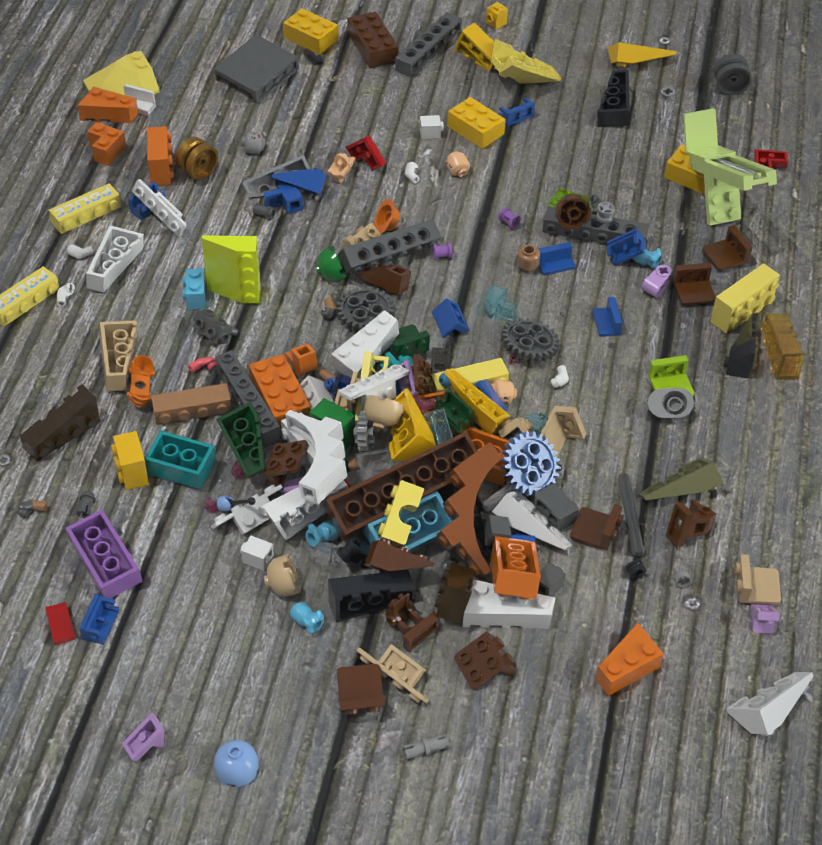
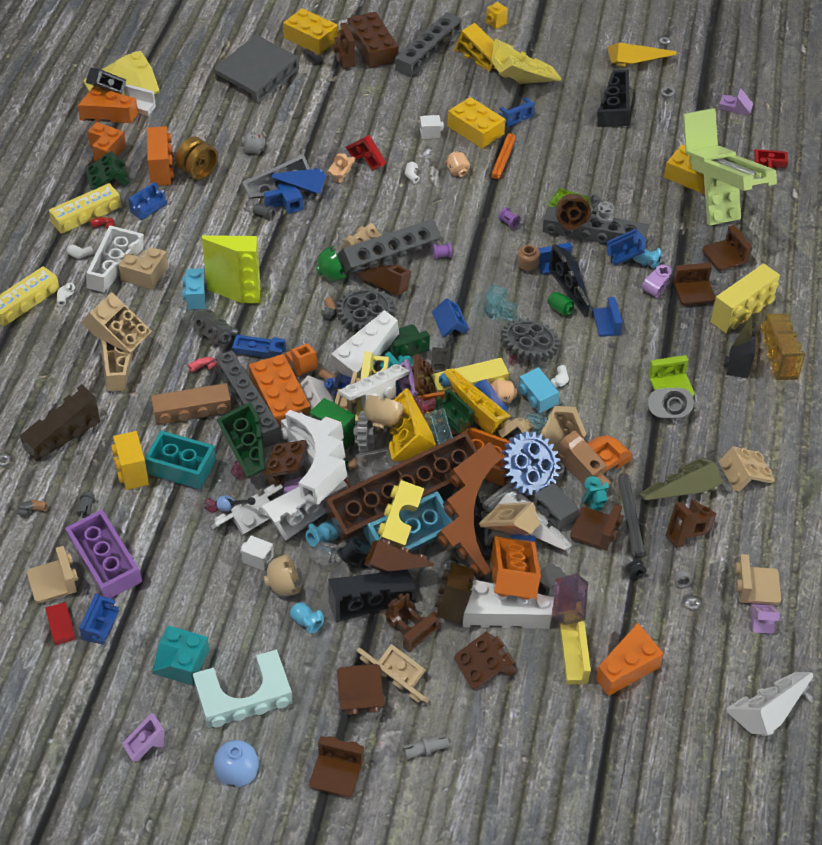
(53, 578): none -> tan bracket
(101, 221): none -> red arm
(105, 80): none -> black brick
(106, 169): none -> dark green bracket
(116, 324): none -> tan slope
(141, 371): orange piece -> none
(144, 268): none -> tan slope
(160, 207): white bracket -> none
(180, 655): none -> teal slope
(222, 709): none -> light aqua arch
(258, 346): none -> blue plate
(337, 766): none -> reddish brown bracket
(345, 47): none -> reddish brown plate
(386, 217): orange piece -> none
(503, 156): none -> orange axle
(512, 518): none -> tan slope
(538, 390): none -> medium azure brick
(561, 303): none -> green brick
(567, 273): none -> black wedge
(570, 599): none -> brick
(575, 653): none -> light yellow fence
(581, 458): none -> medium nougat piece
(595, 493): none -> teal hips
(610, 451): none -> orange brick
(732, 74): dark grey wheel -> none
(739, 104): none -> lavender slope
(743, 466): none -> tan bracket

